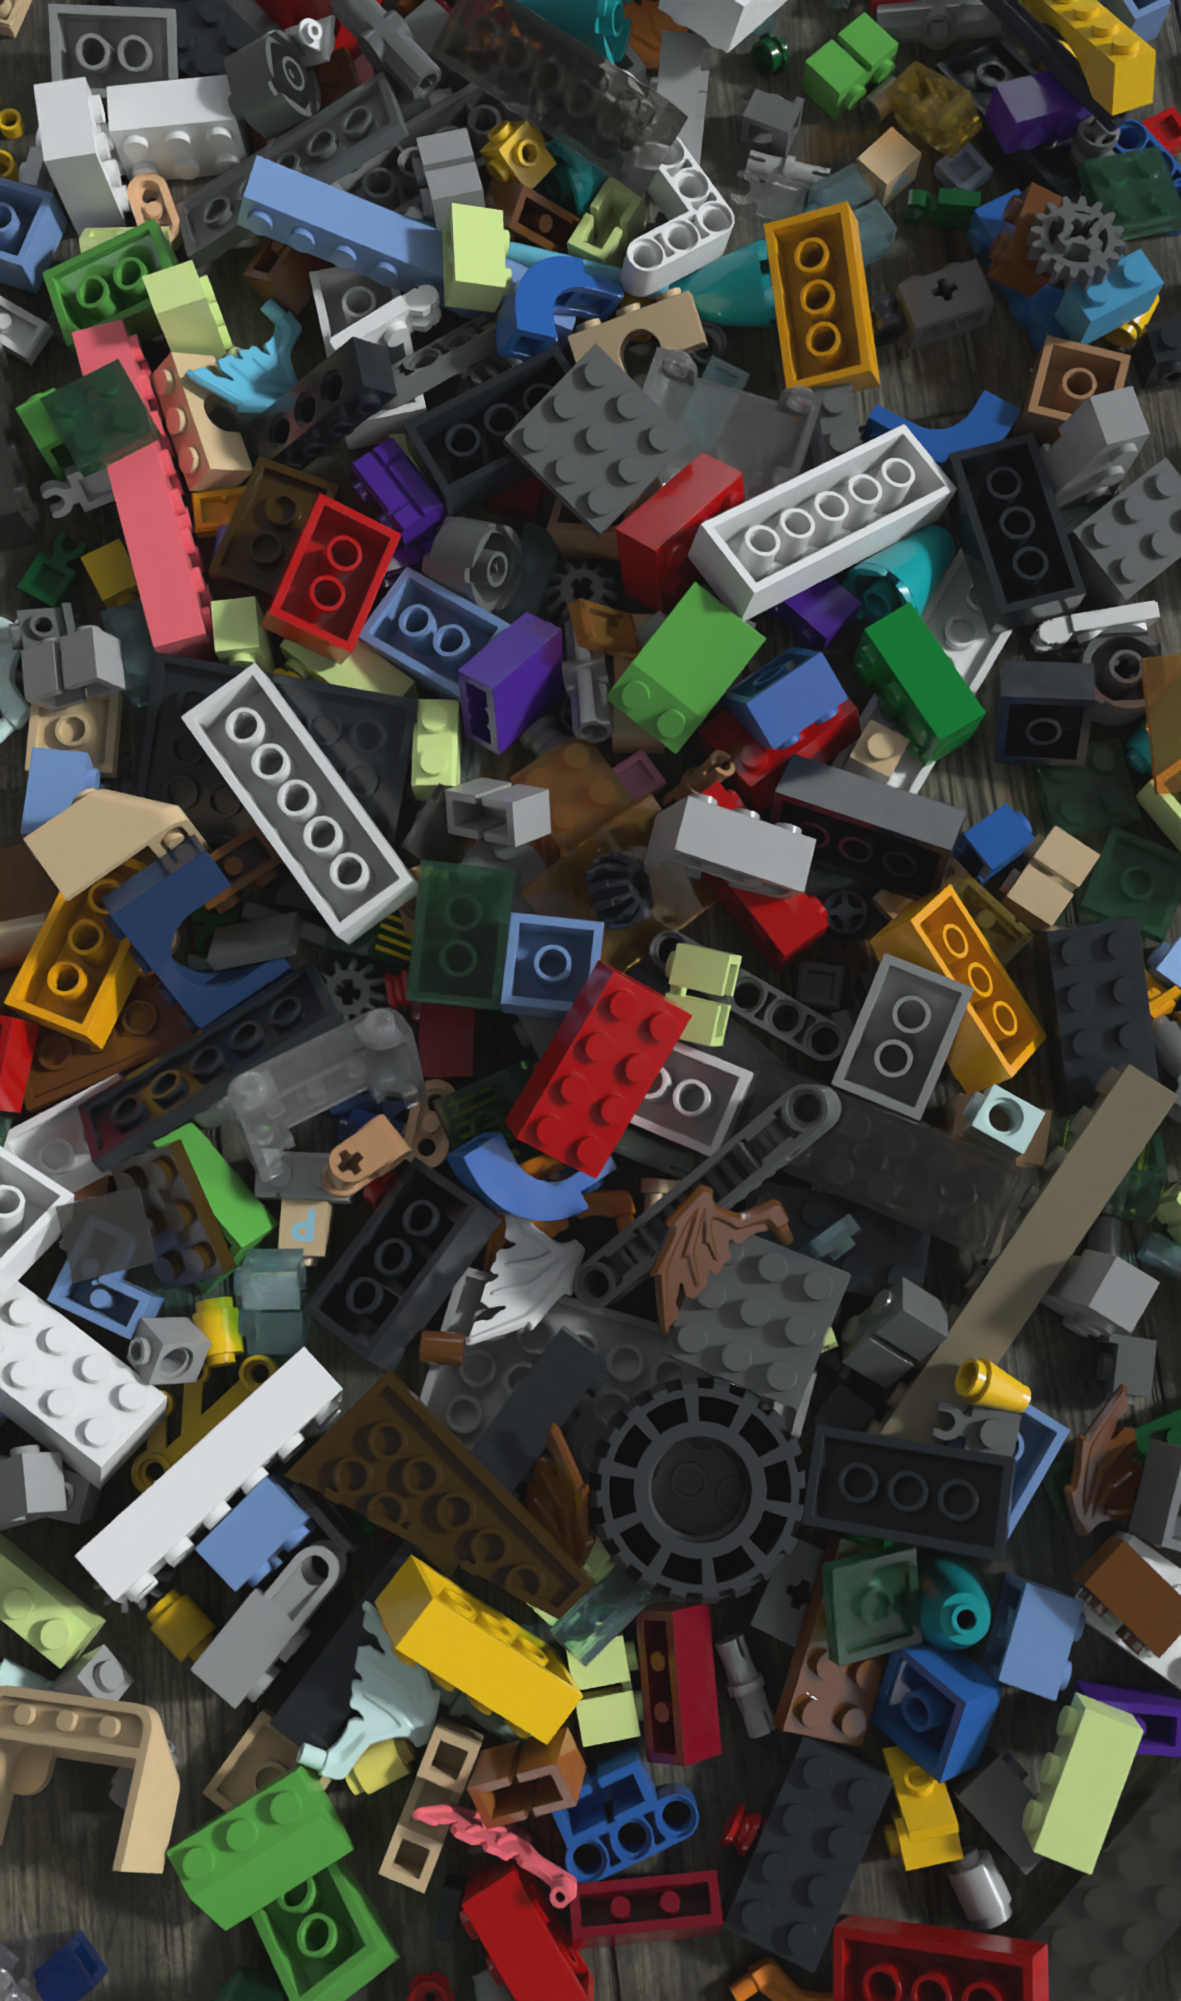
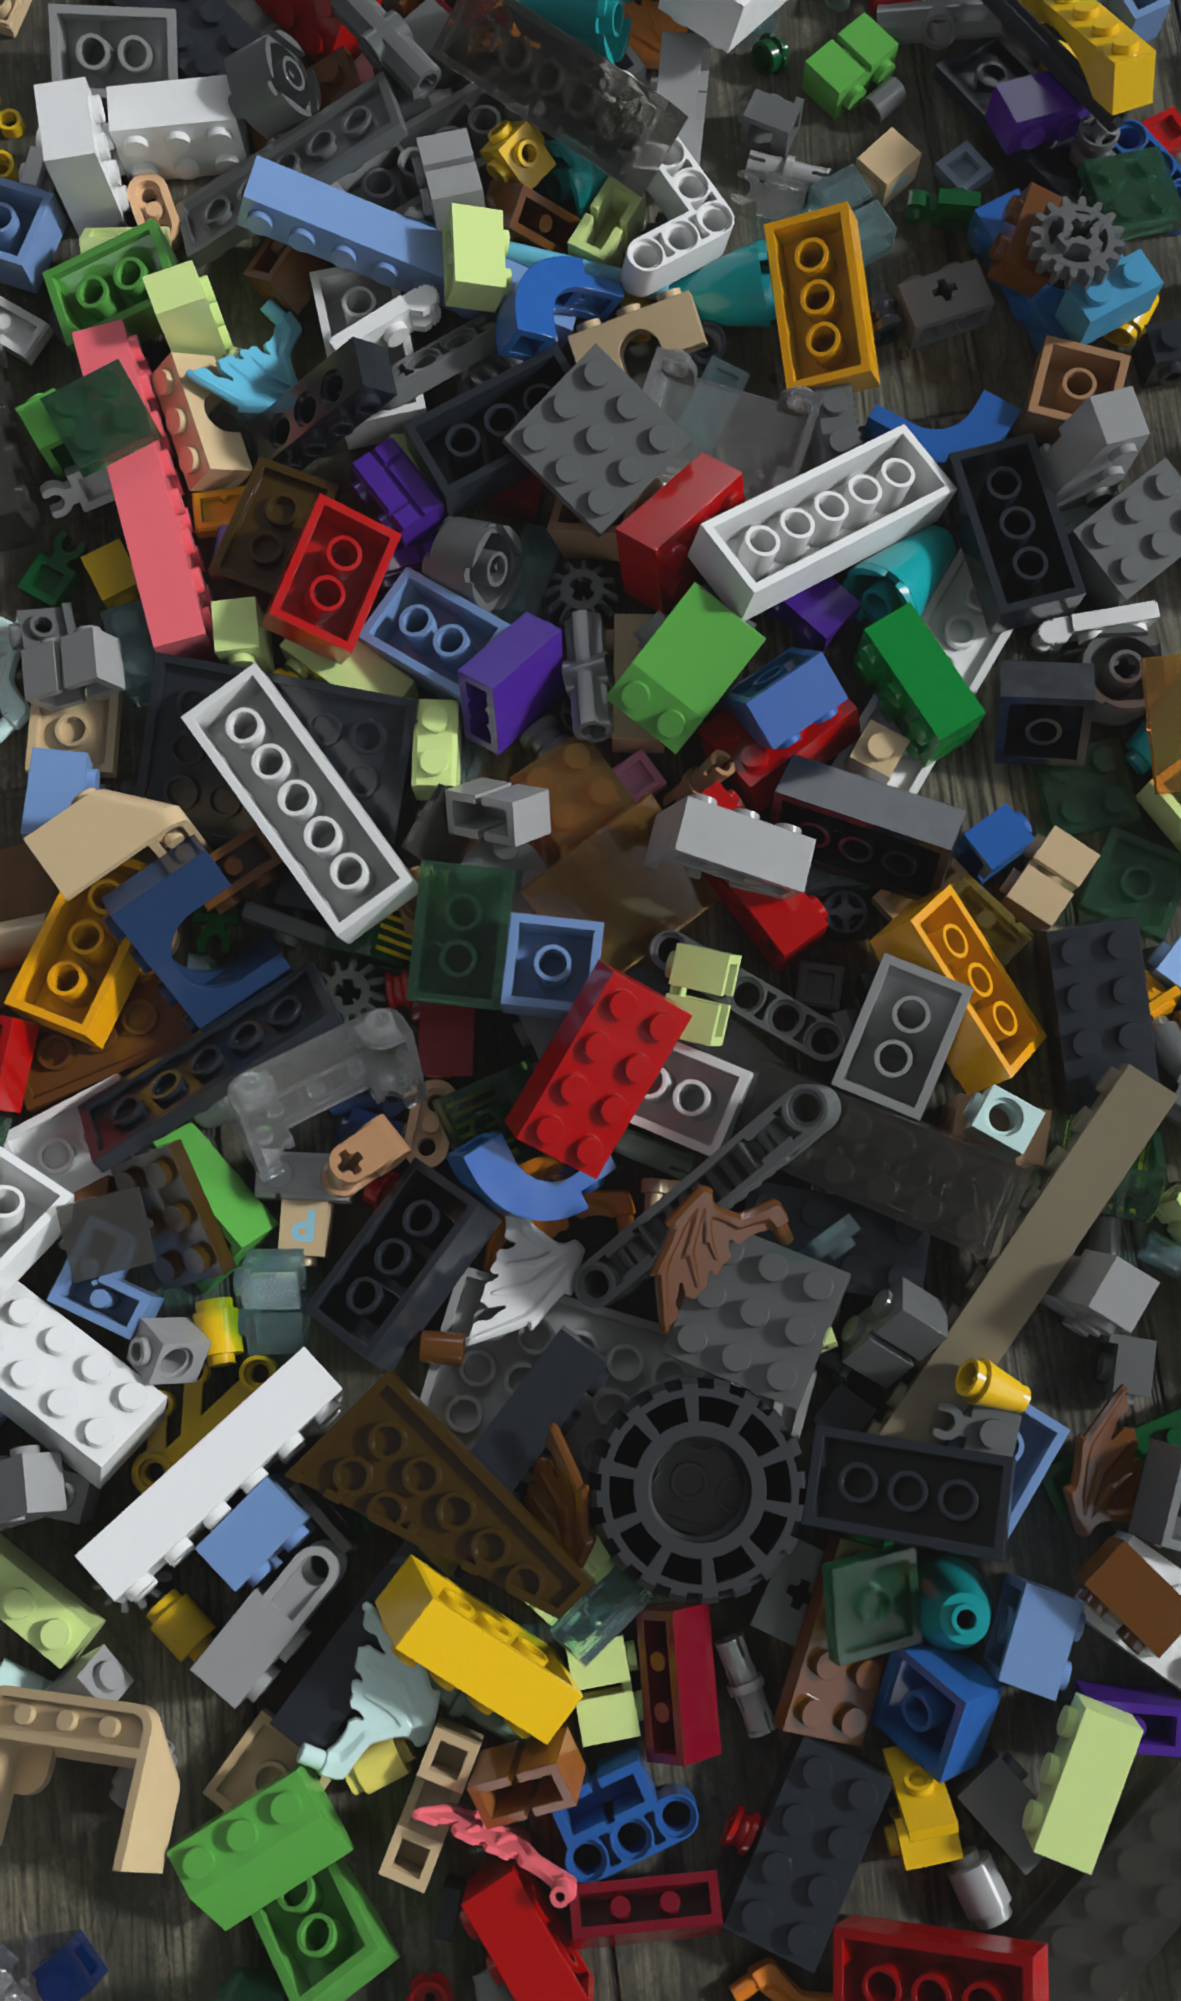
(255, 941): dark grey tile -> none
(315, 39): white hinge -> none
(604, 629): clear orange tile -> none
(619, 890): black gear -> none
(933, 109): clear yellow brick -> none

